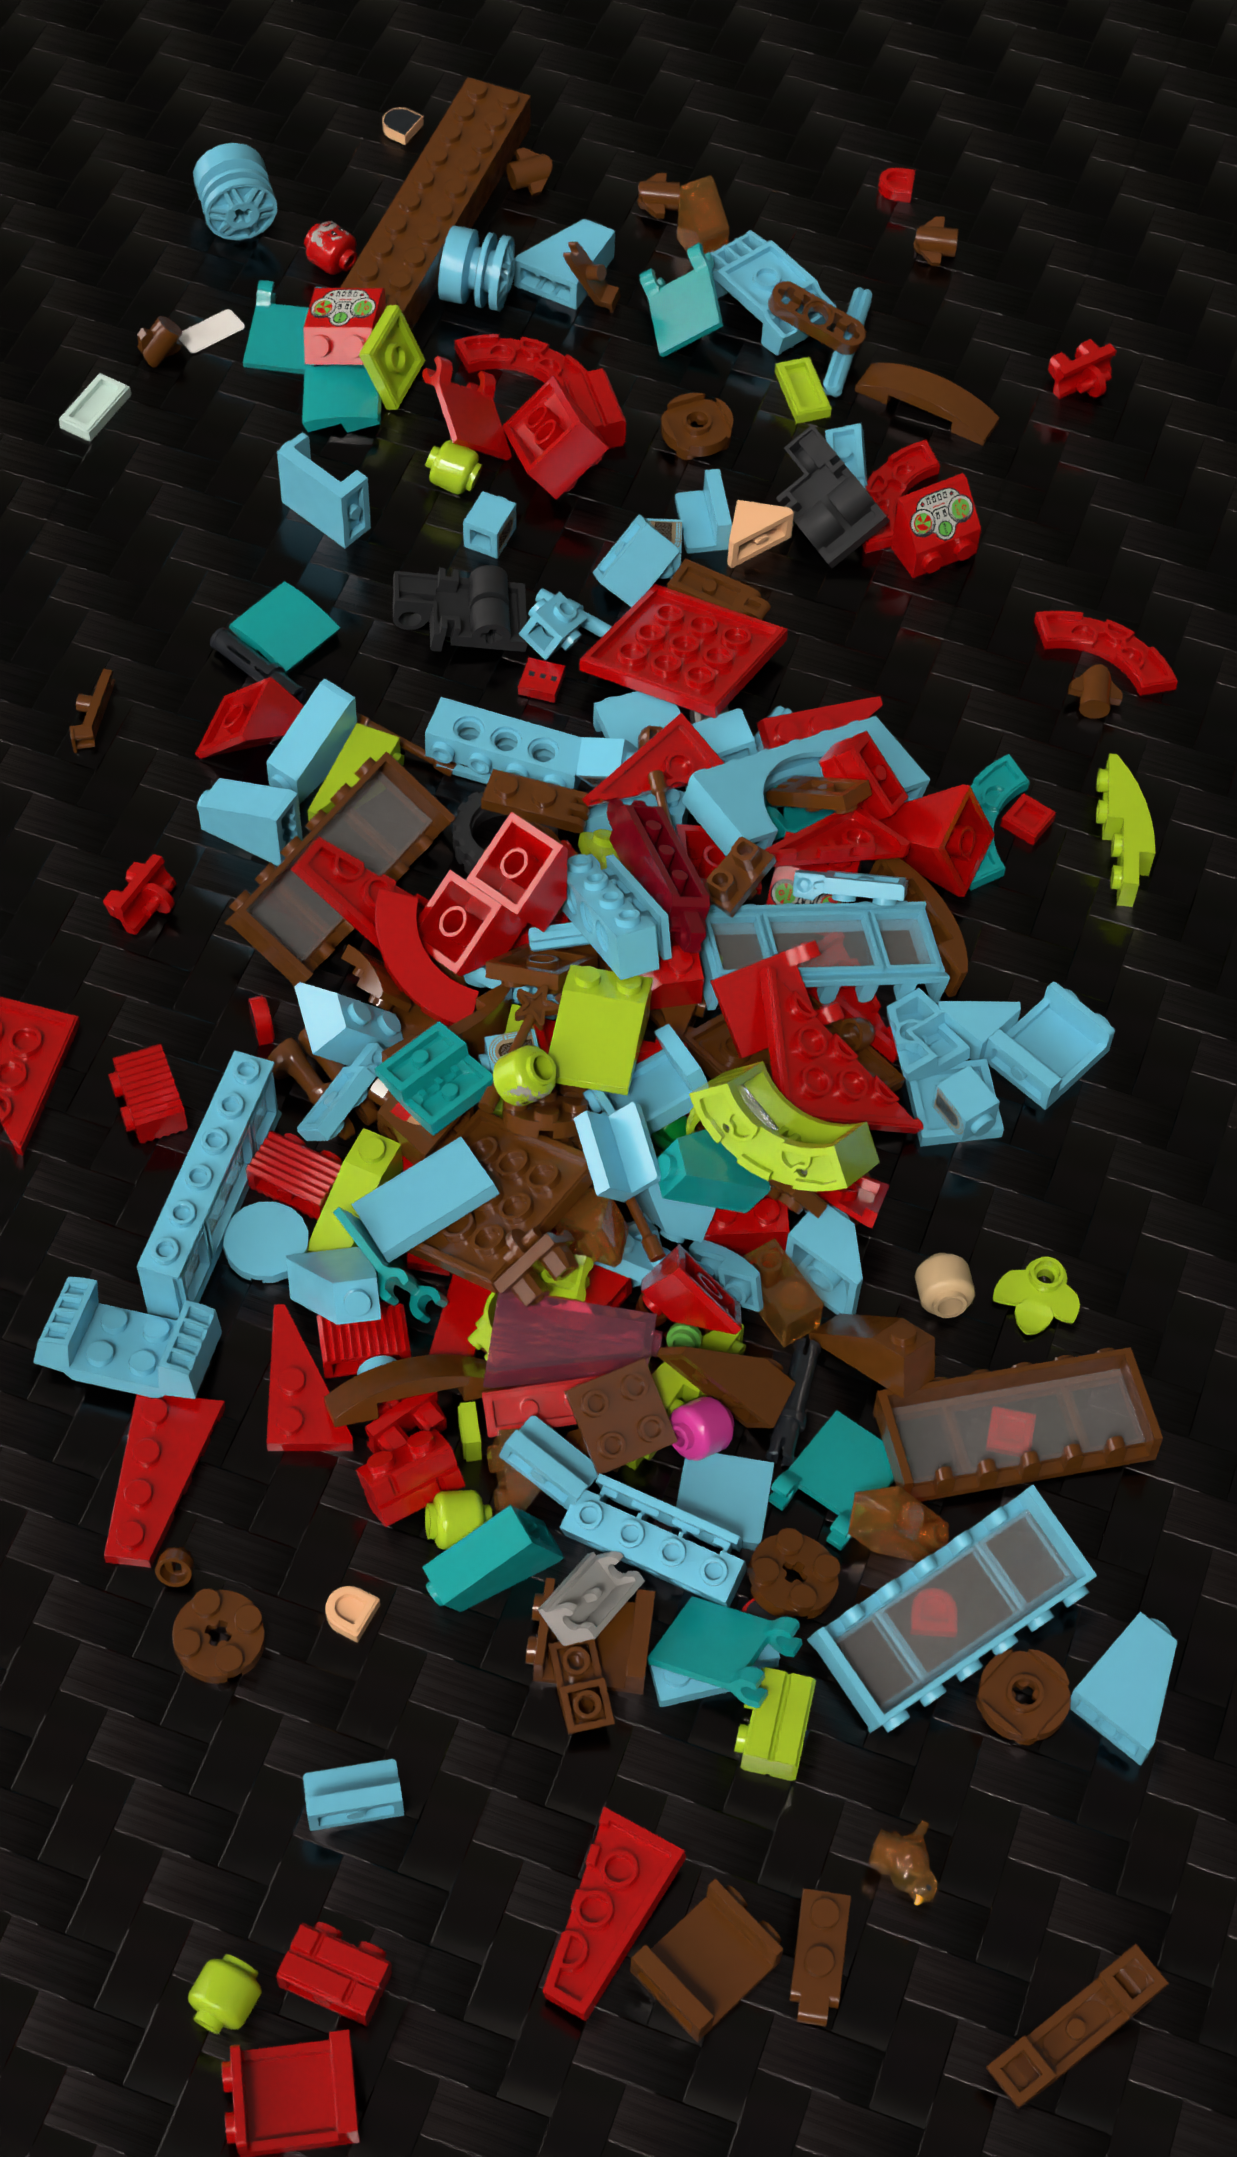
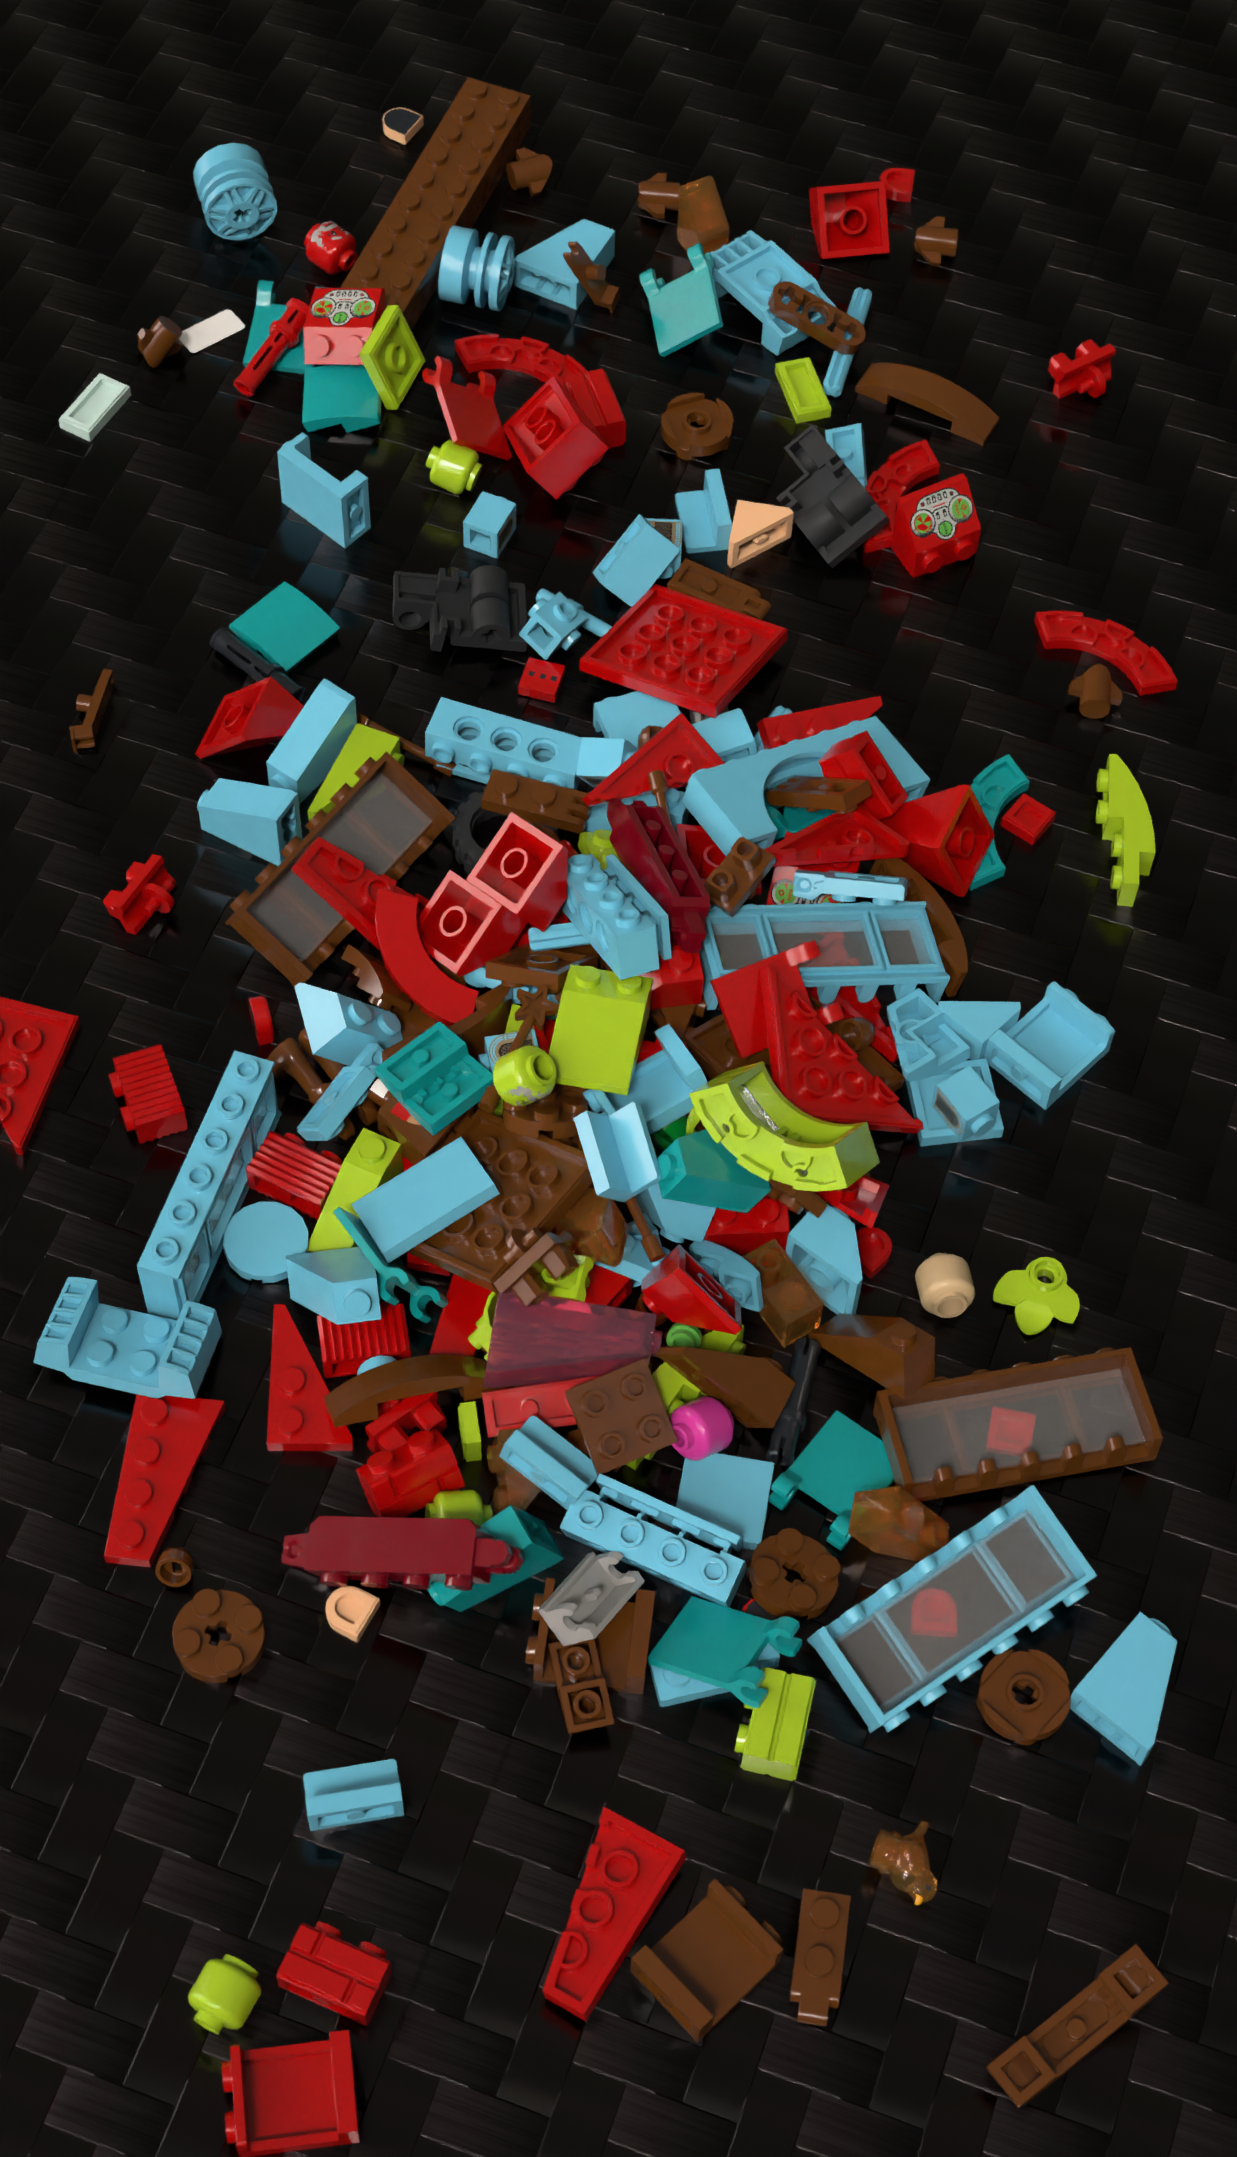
(282, 335): none -> red pin
(400, 1550): none -> dark red hinge
(850, 219): none -> red slope
(873, 1249): none -> red tile

